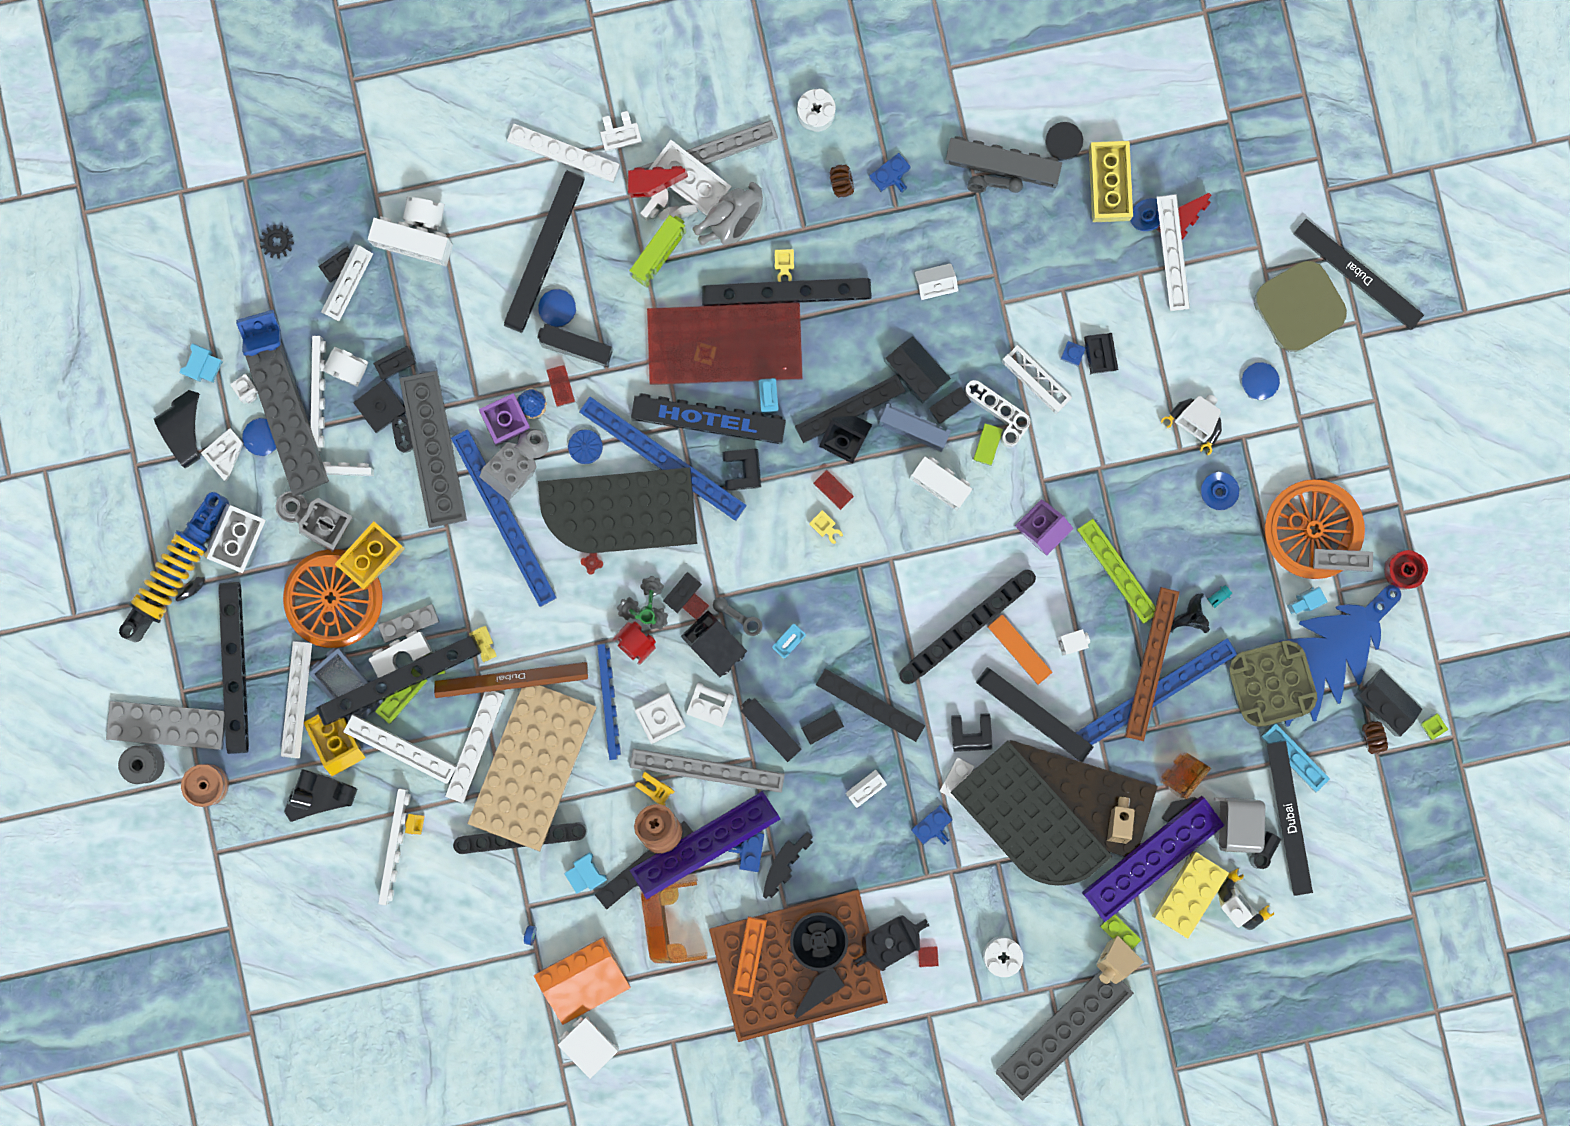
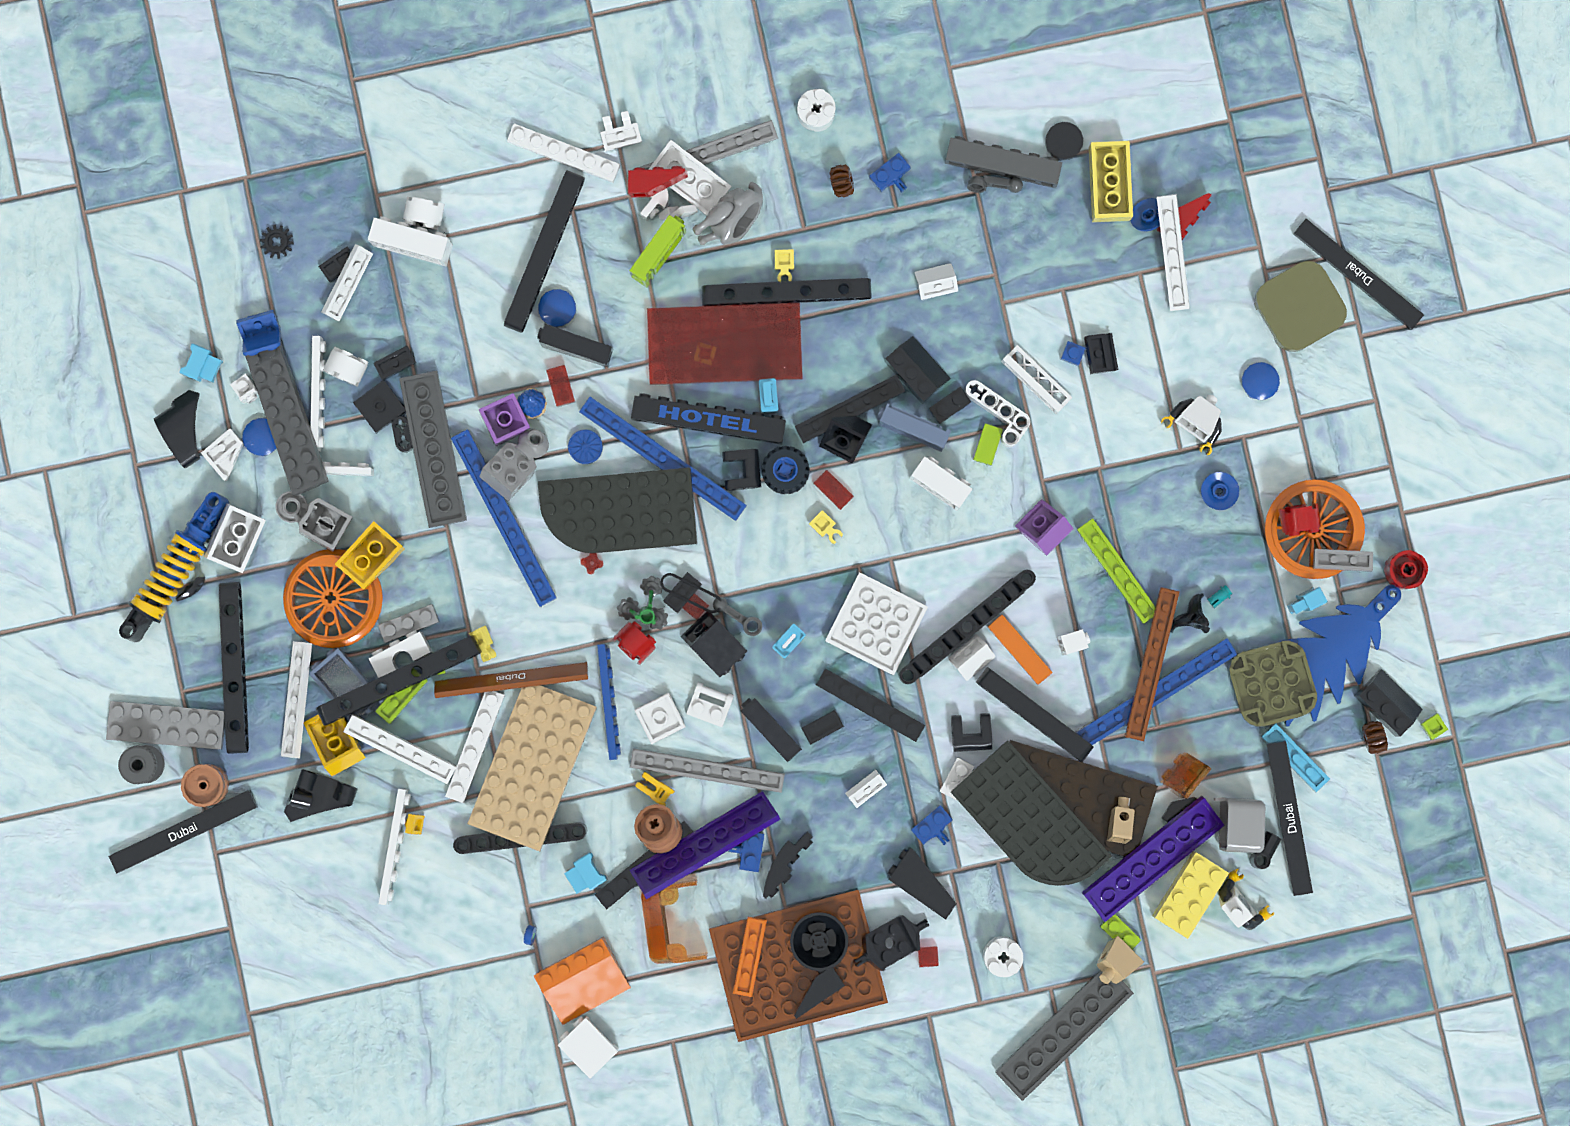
(183, 831): none -> black tile
(694, 585): none -> black piece
(785, 470): none -> black wheel
(876, 623): none -> white plate
(918, 881): none -> black slope
(971, 657): none -> white panel
(1300, 518): none -> red brick

